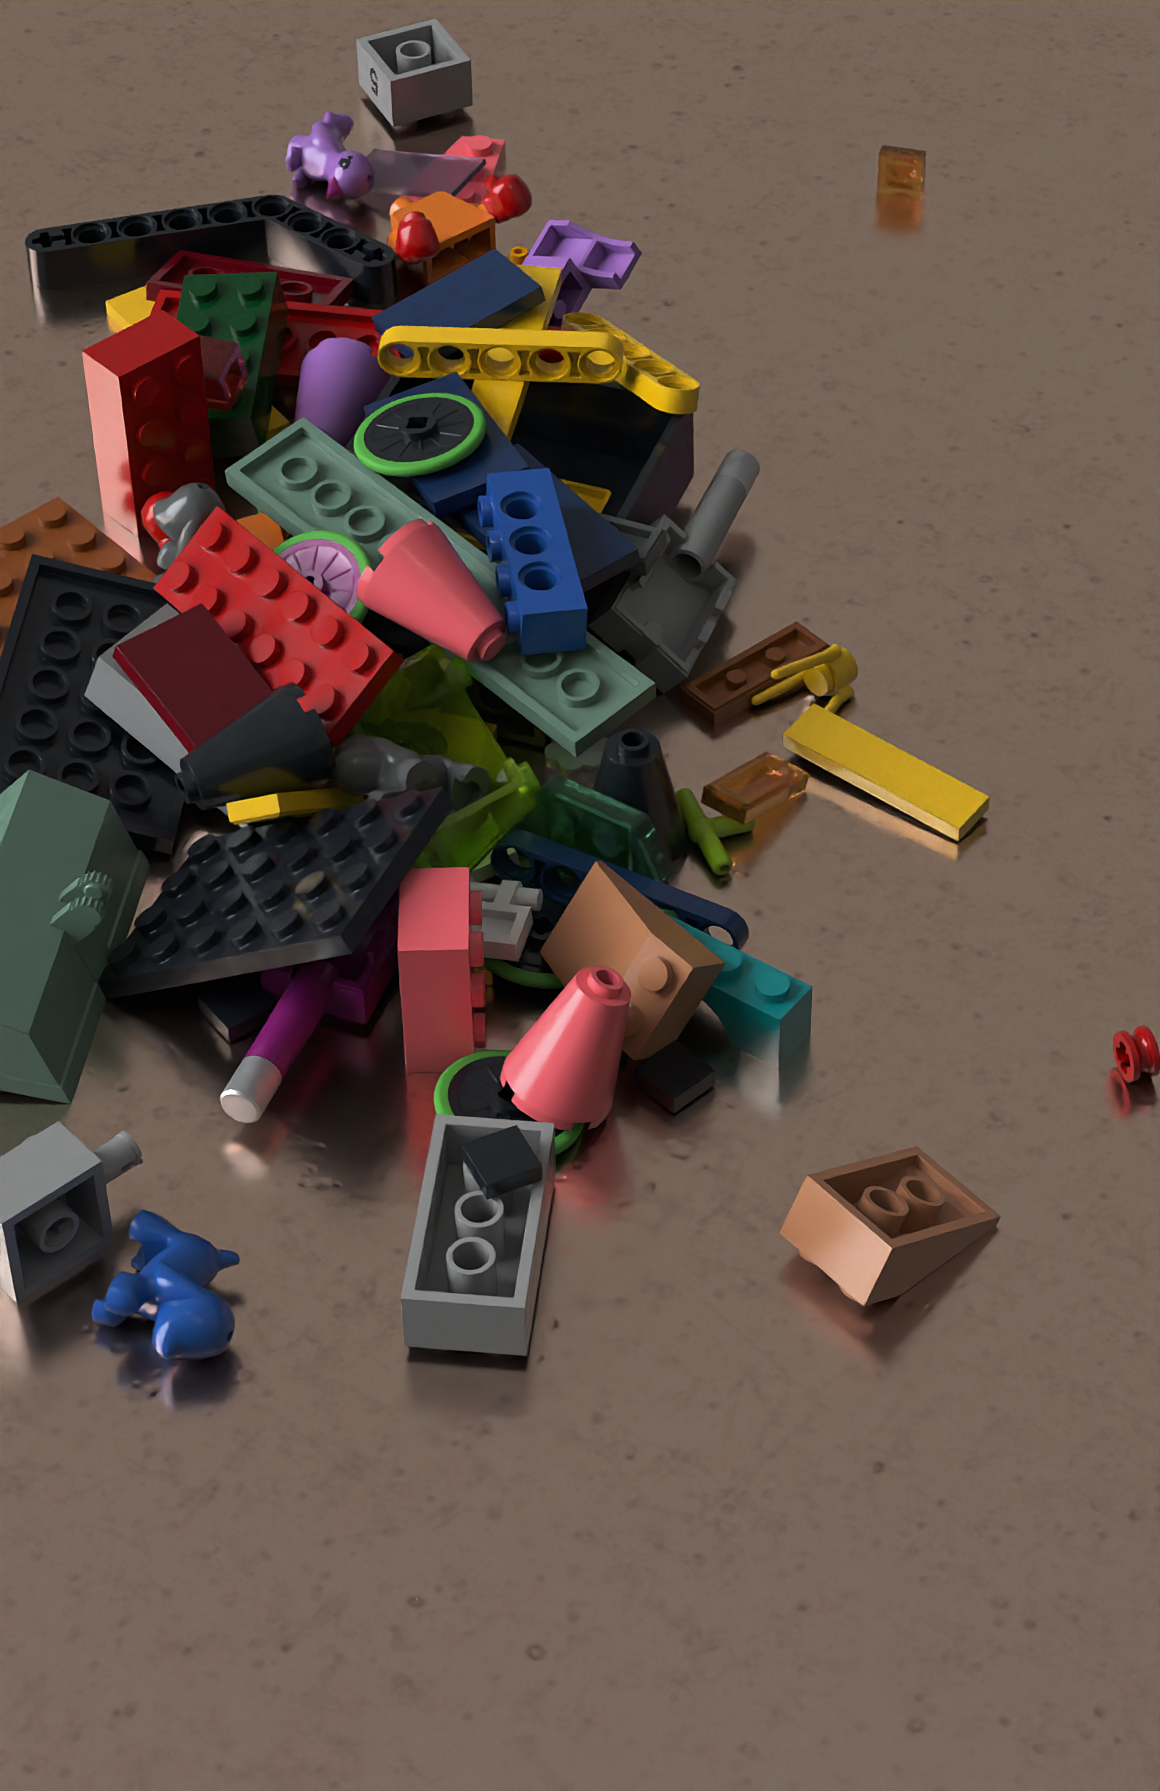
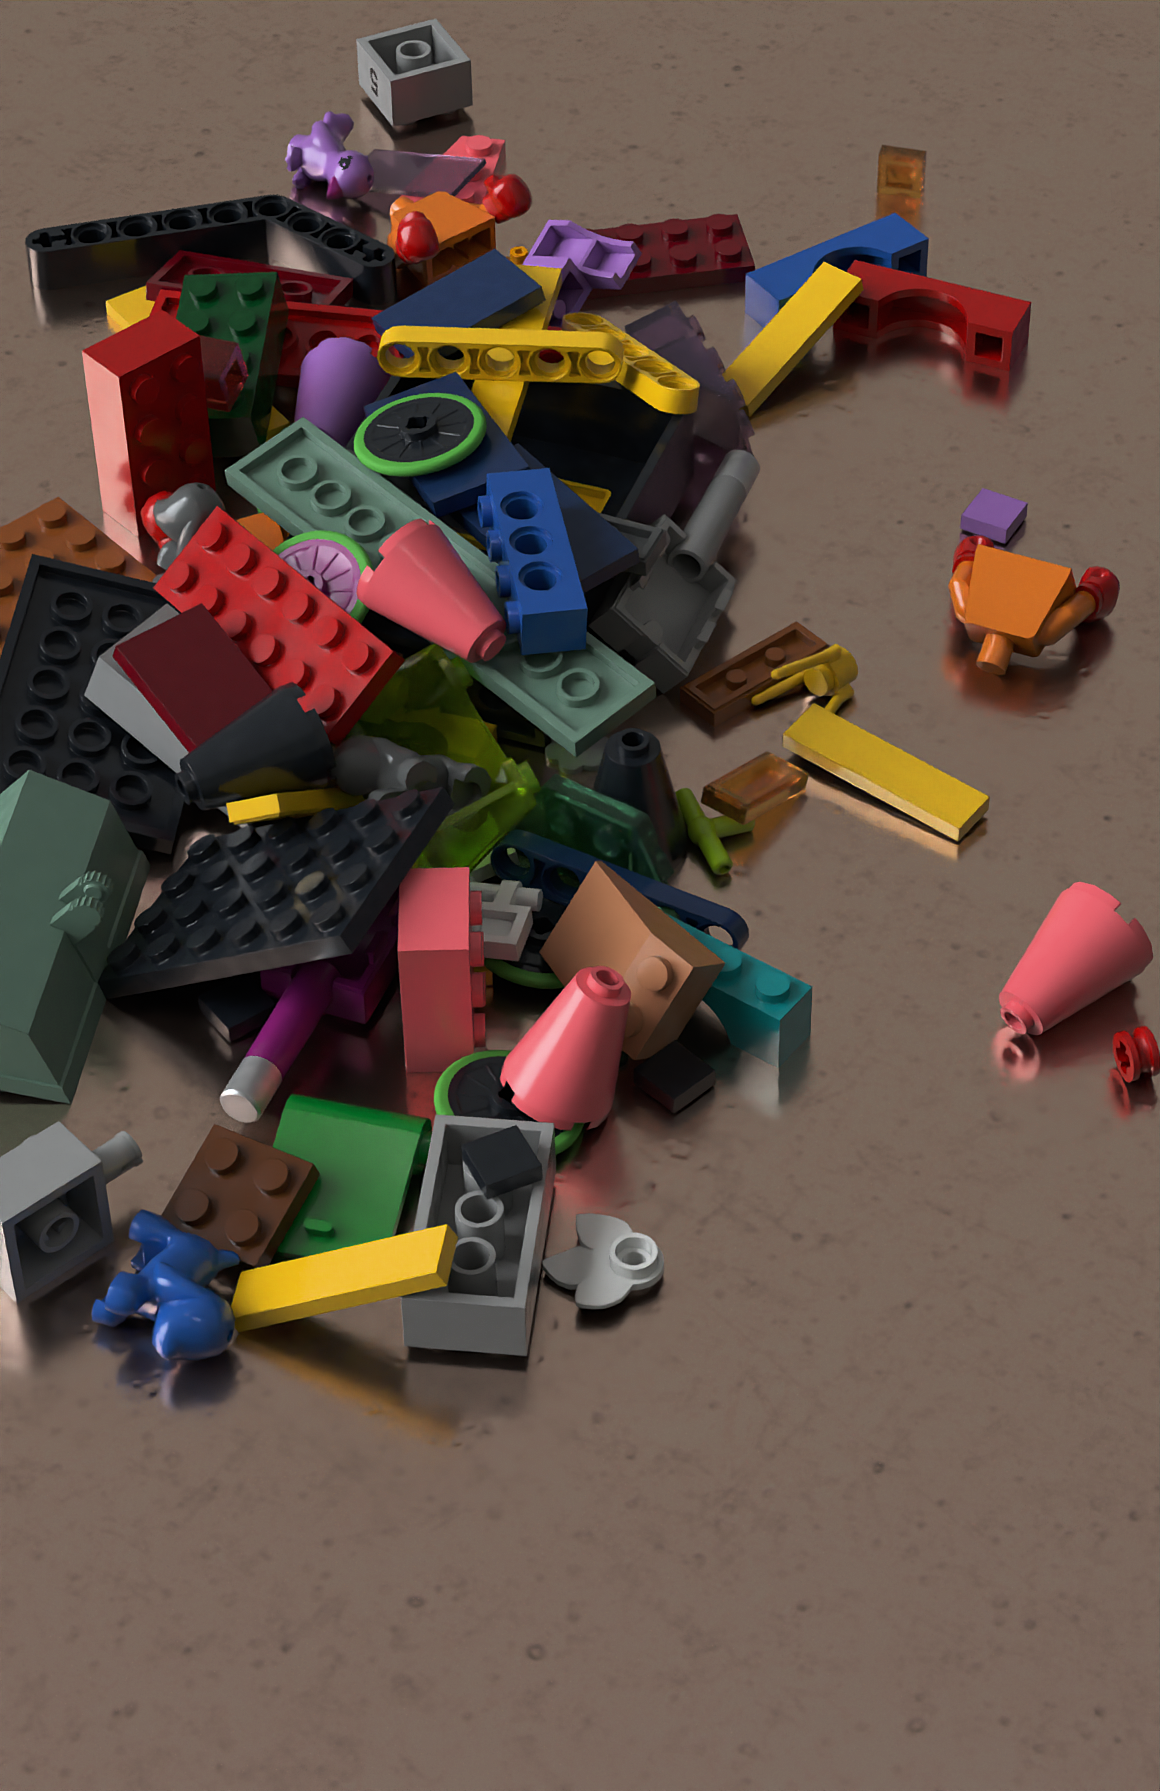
(241, 1195): none -> reddish brown plate
(344, 1278): none -> yellow tile
(363, 1170): none -> green door
(606, 1262): none -> white plate
(682, 254): none -> dark red plate
(719, 401): none -> clear purple slope
(792, 333): none -> yellow tile
(883, 242): none -> blue arch
(884, 1222): nougat slope -> none
(984, 323): none -> red arch
(994, 515): none -> medium lavender tile
(1022, 601): none -> orange torso
(1073, 960): none -> coral cone

